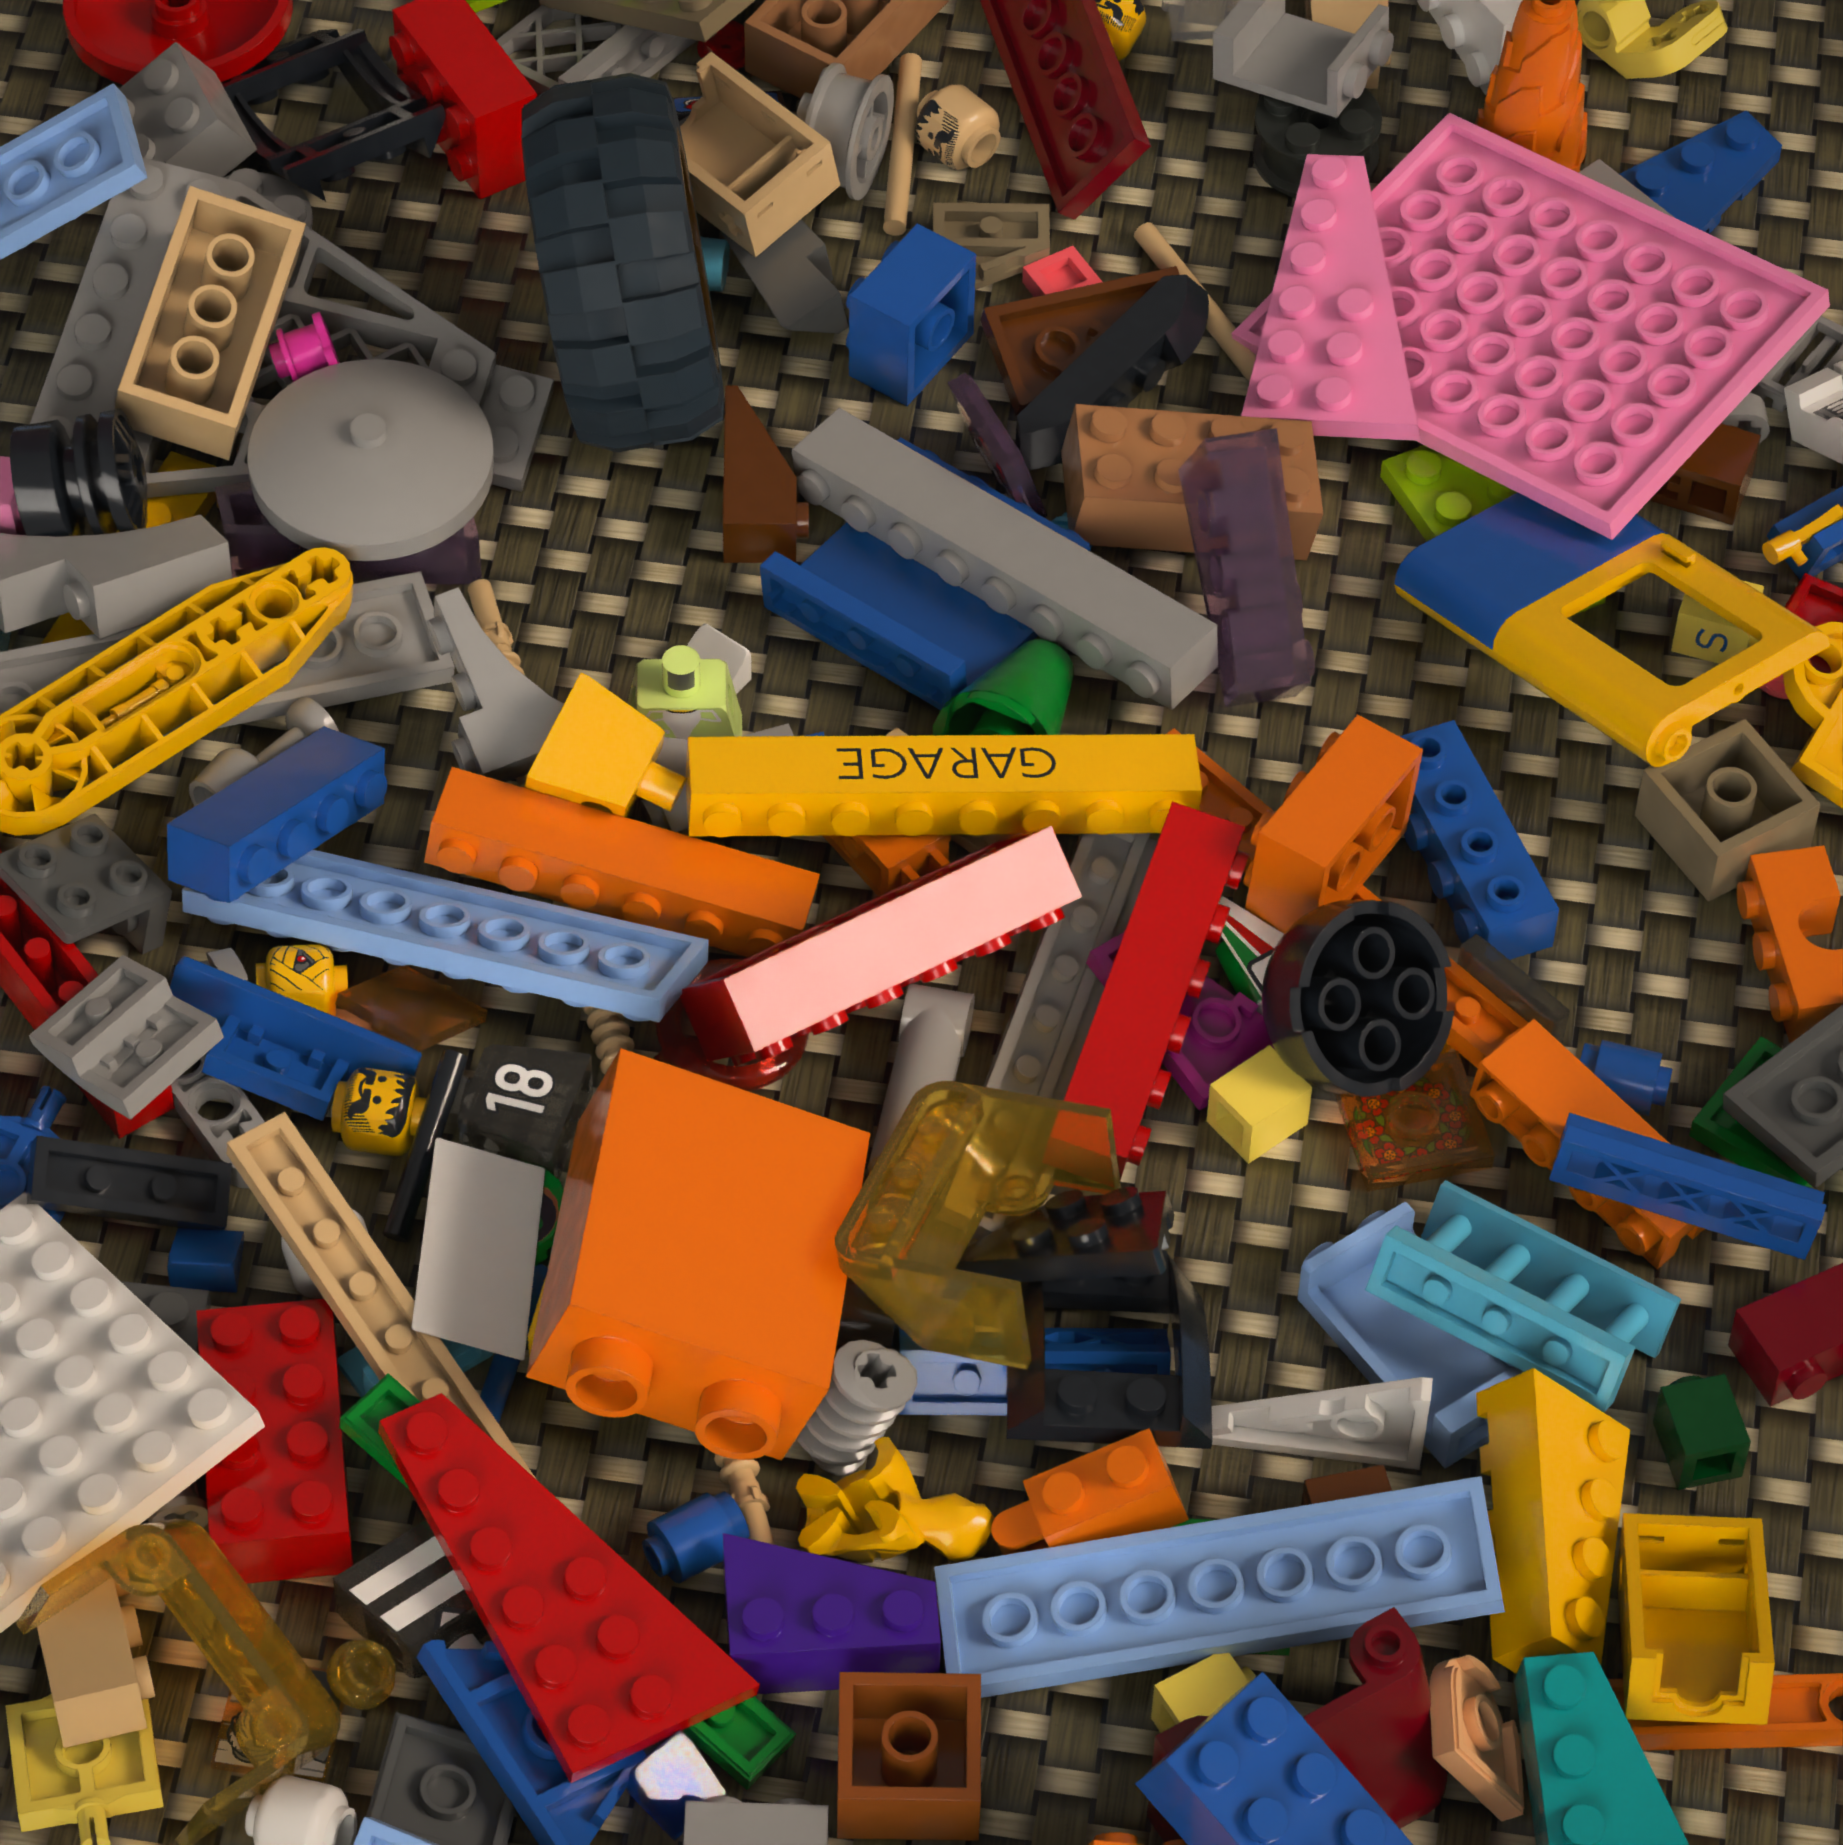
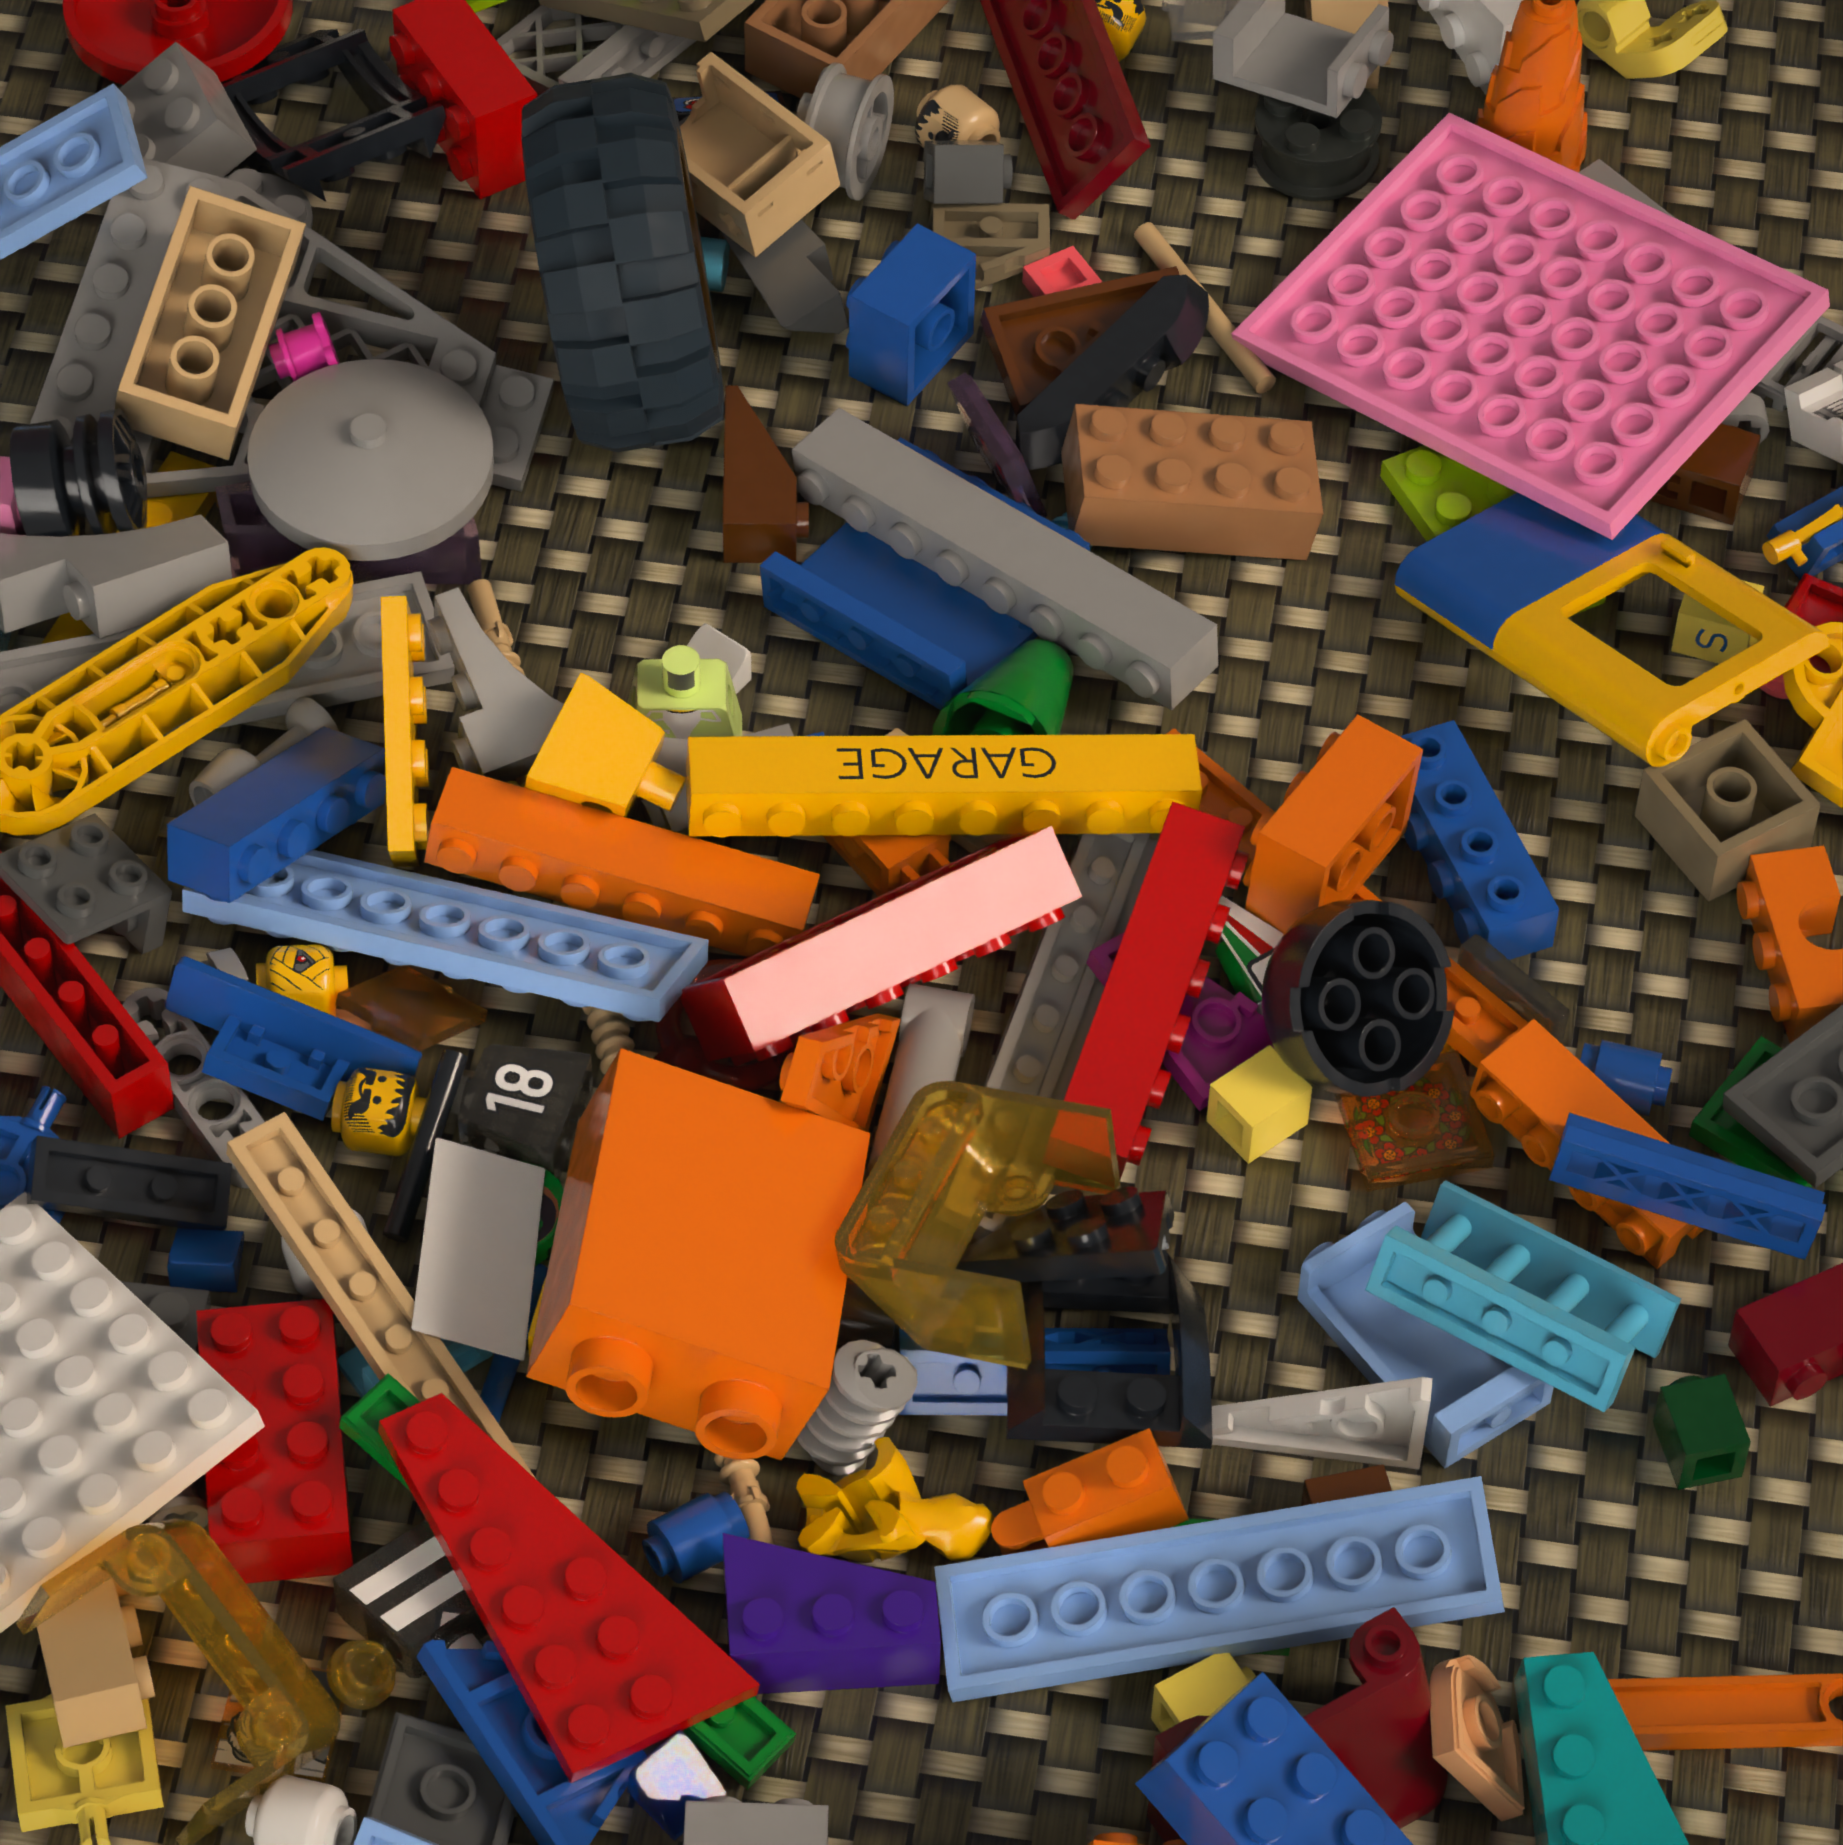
(126, 1036): light grey slope -> none
(403, 710): none -> yellow plate
(727, 45): red plate -> none
(840, 1069): none -> orange wing
(902, 144): tan bar -> none
(909, 1756): dark orange brick -> none
(966, 171): none -> dark grey brick
(1247, 565): wedge -> none
(1331, 320): bright pink wing -> none
(1553, 1515): yellow wedge -> none
(1695, 1619): yellow piece -> none
(1708, 171): blue wing -> none

